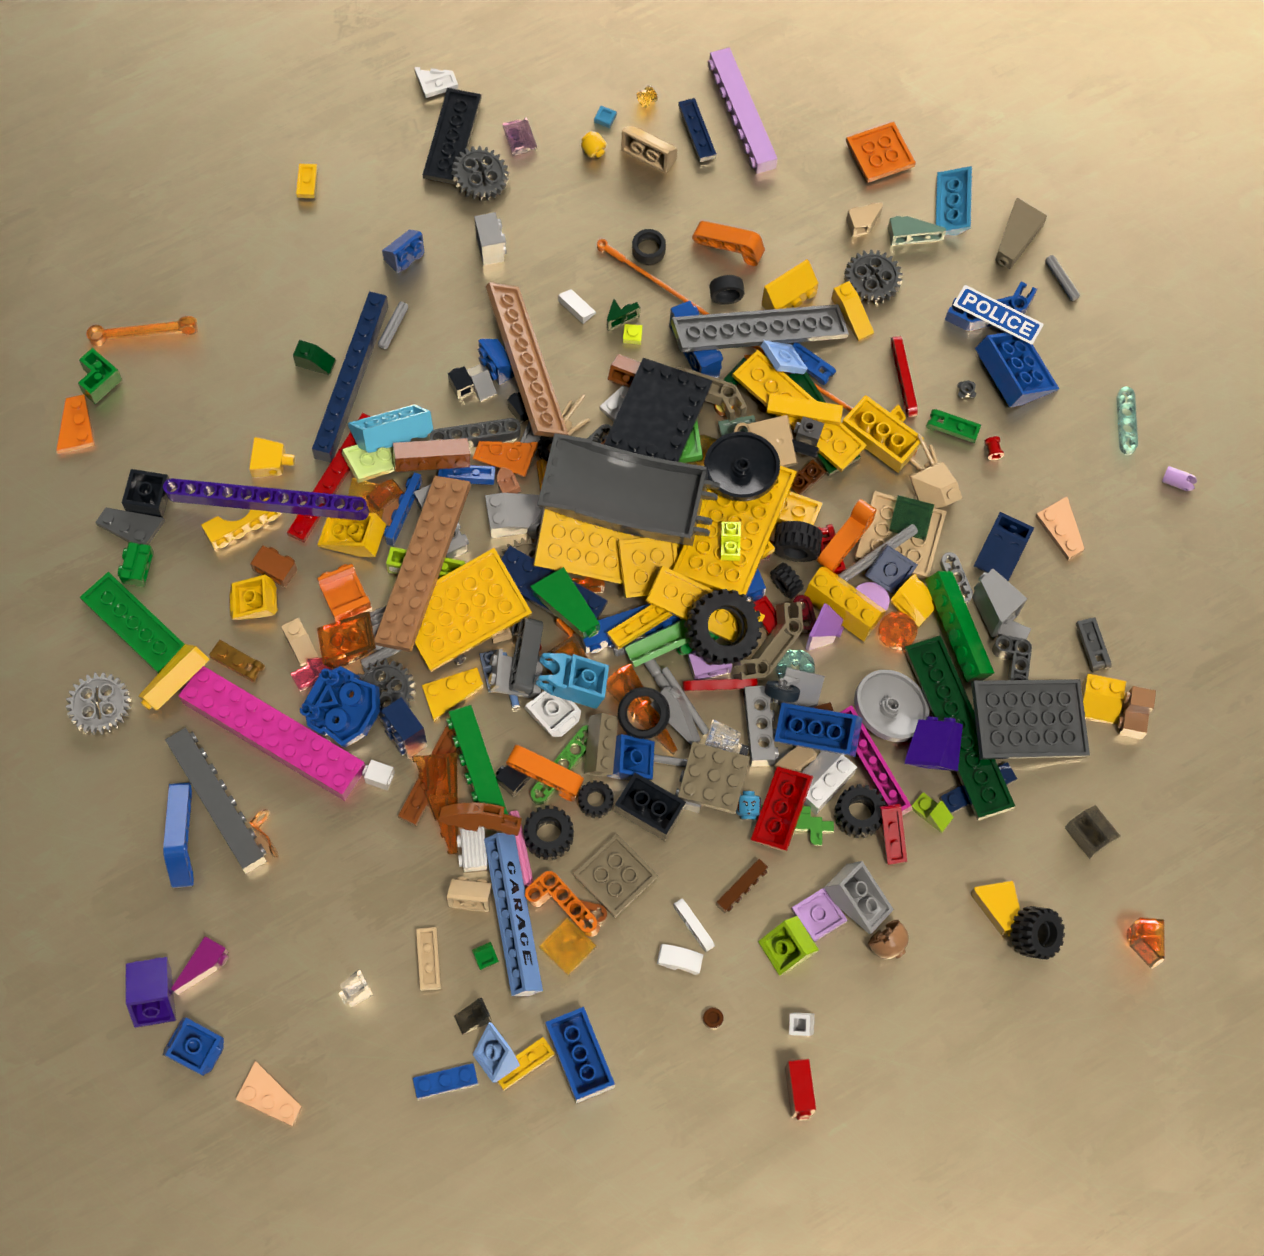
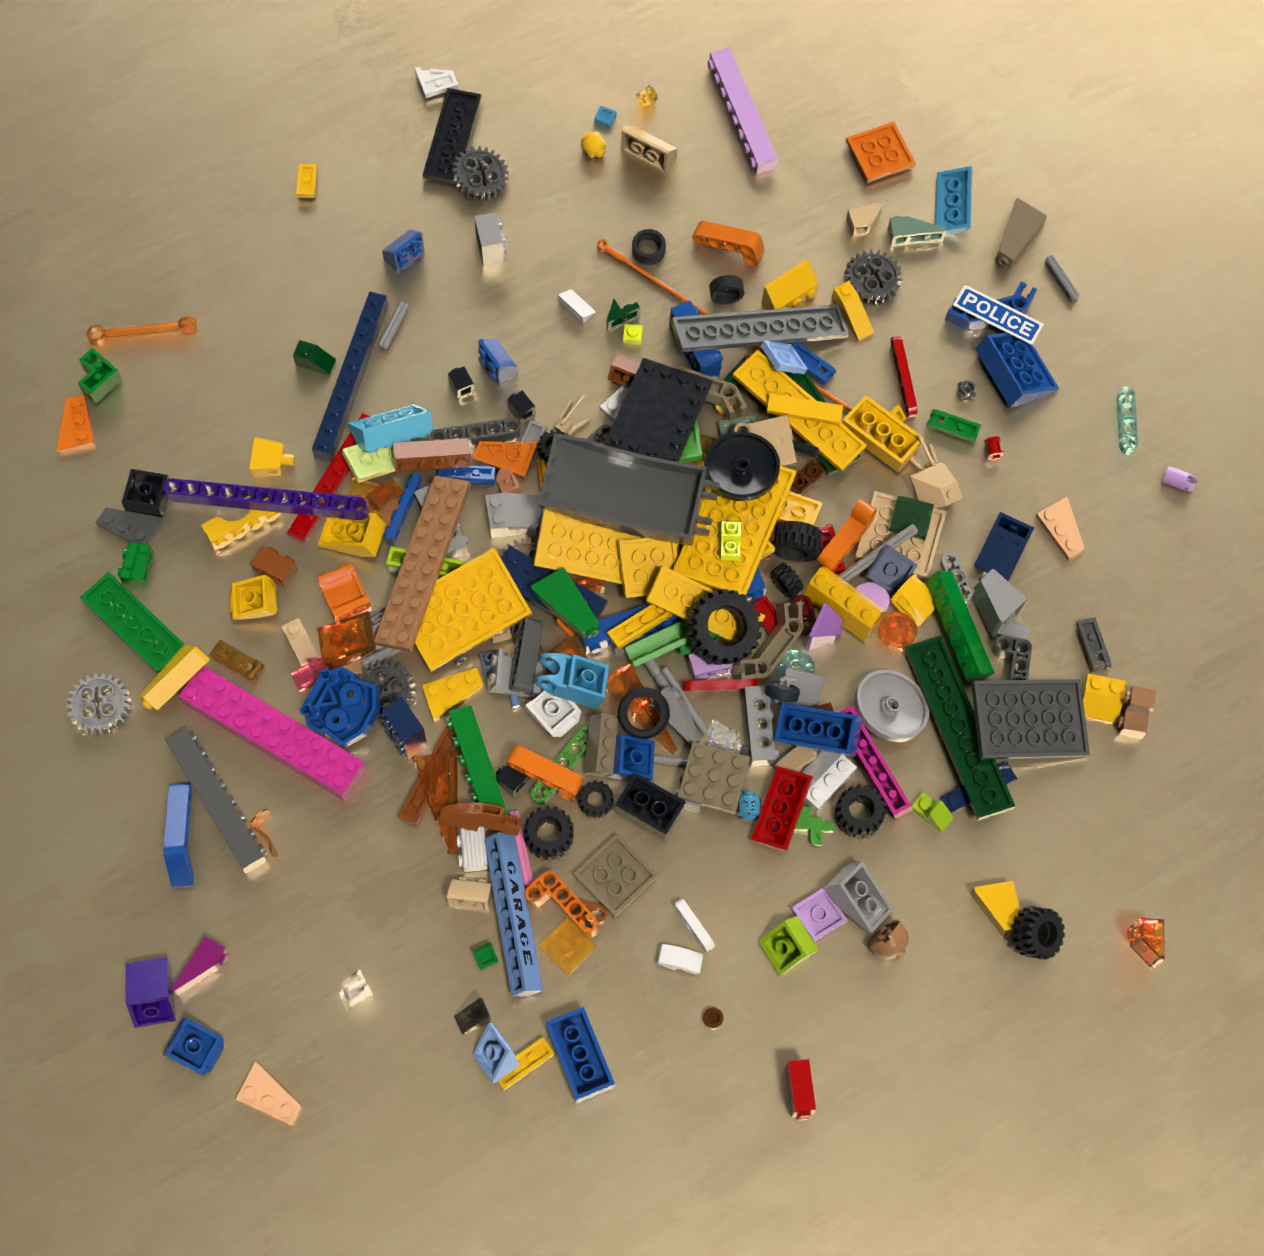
(378, 774): white brick -> none
(428, 958): tan plate -> none
(445, 1081): blue plate -> none
(482, 382): light grey slope -> none
(519, 136): plate -> none
(526, 360): medium nougat plate -> none
(697, 130): dark blue plate -> none
(742, 886): reddish brown piece -> none
(801, 1024): white brick -> none
(808, 431): dark grey brick -> none
(893, 834): plate -> none
(935, 744): dark purple slope -> none
(1092, 831): clear smoke slope -> none

